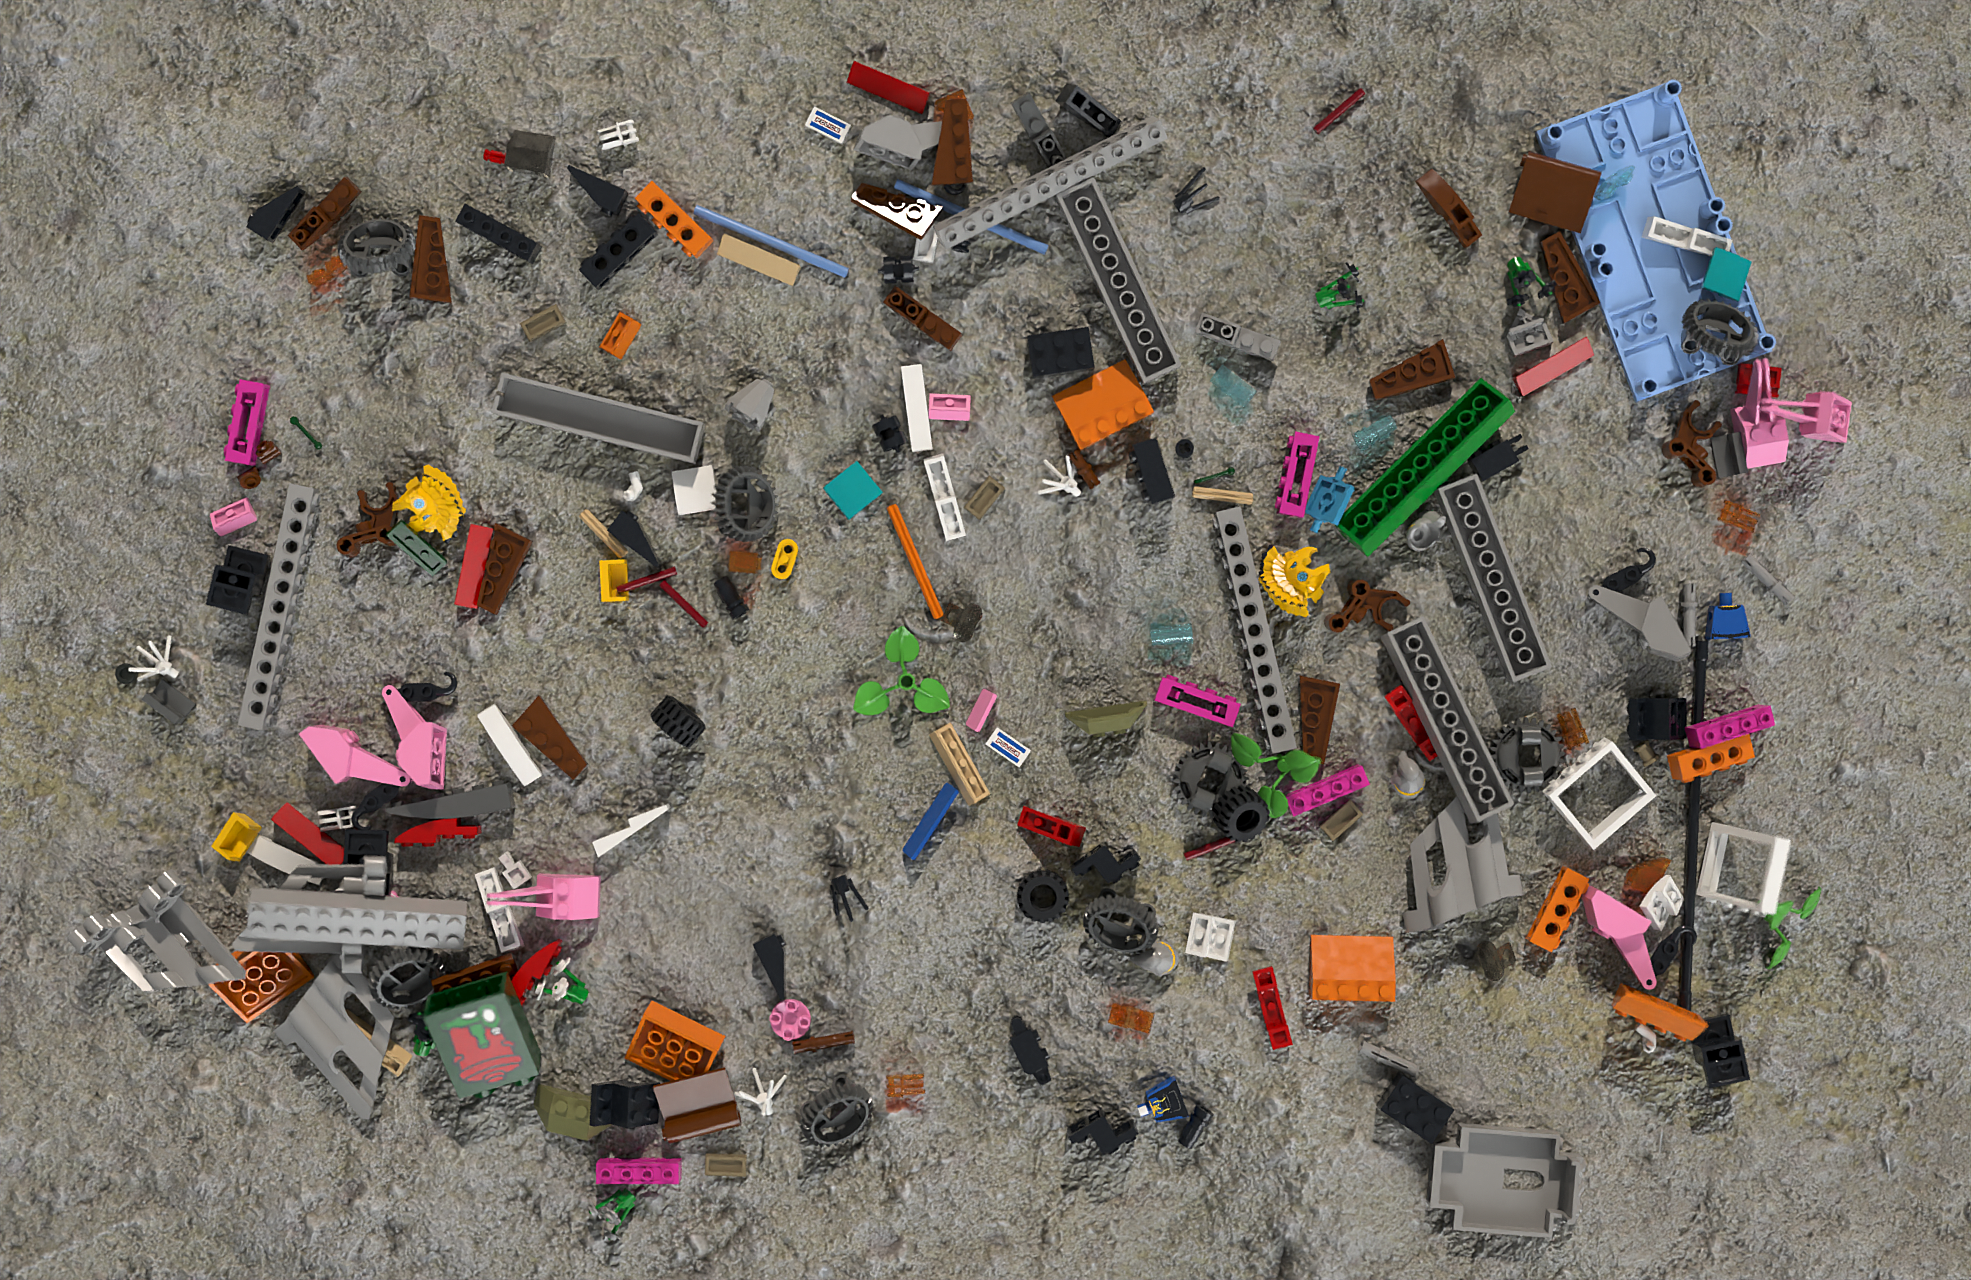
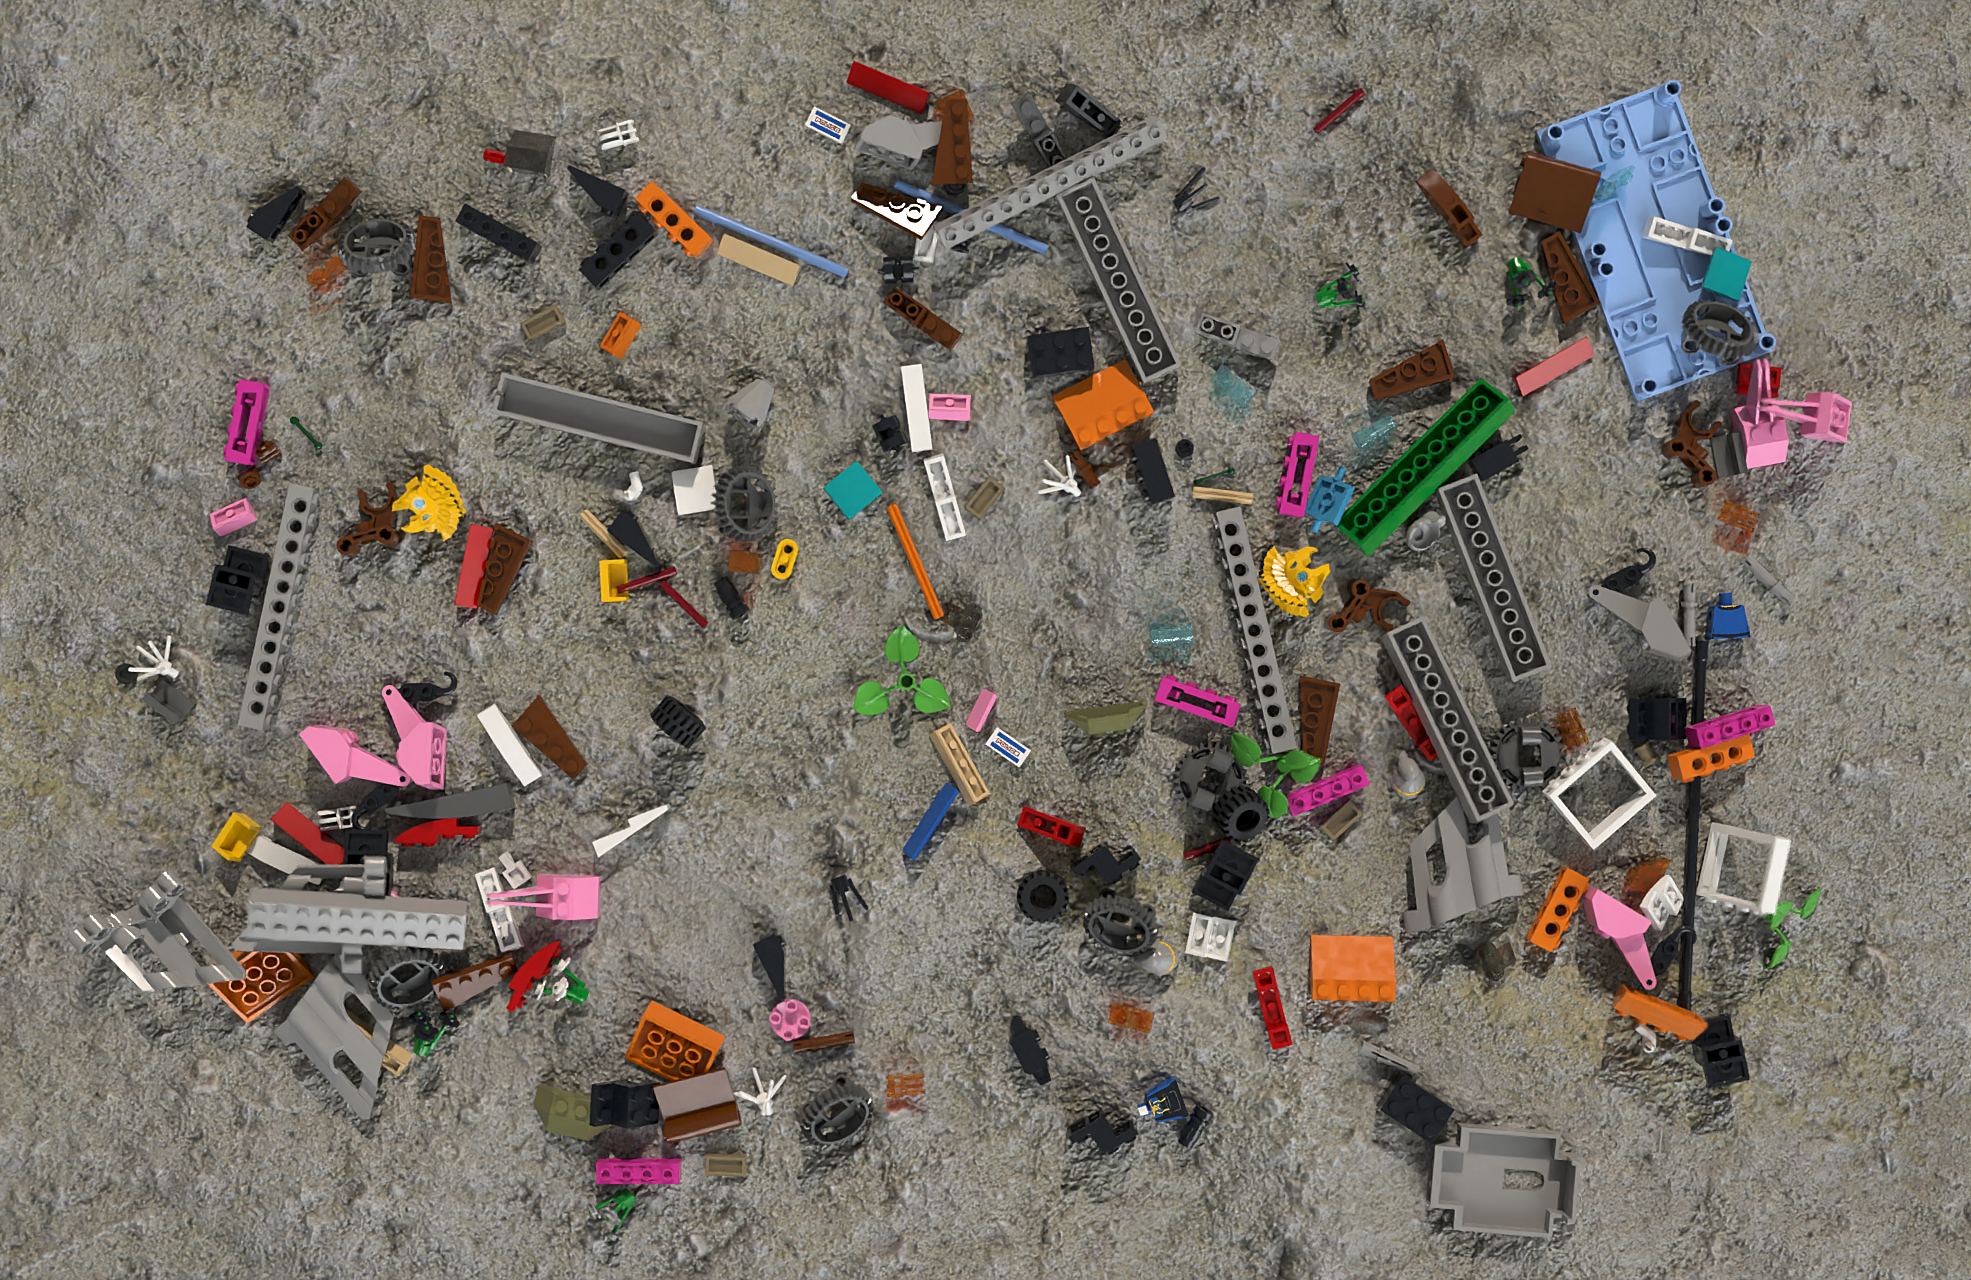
(416, 547): plate -> none
(483, 1036): brick -> none
(1225, 875): none -> black bracket
(1527, 334): light grey slope -> none

